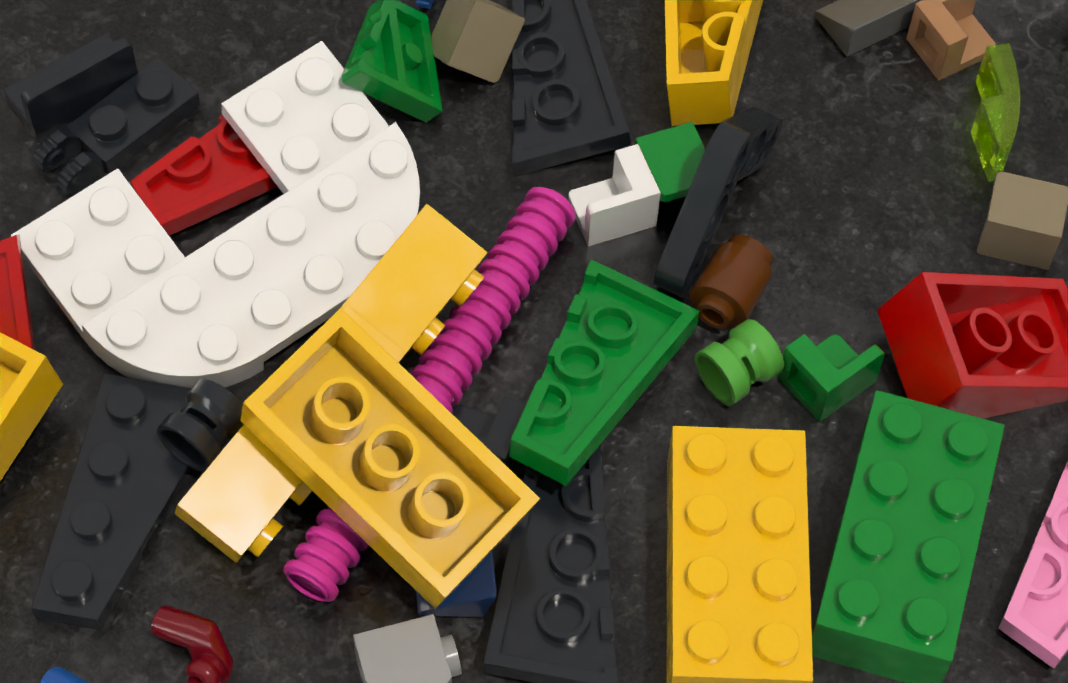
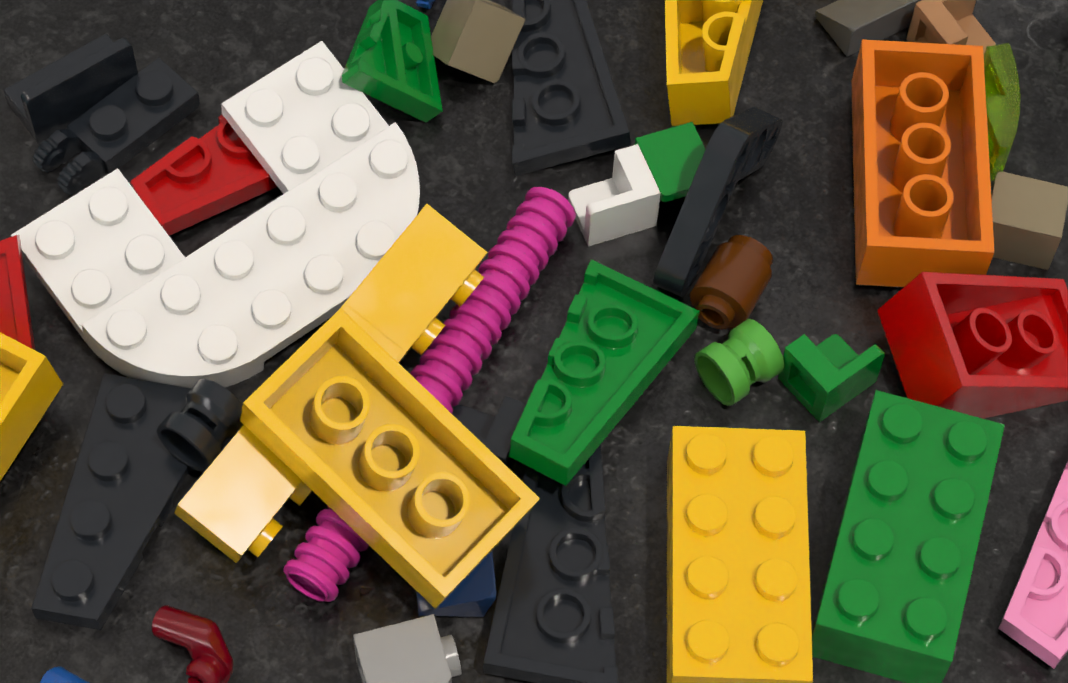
(920, 162): none -> orange brick

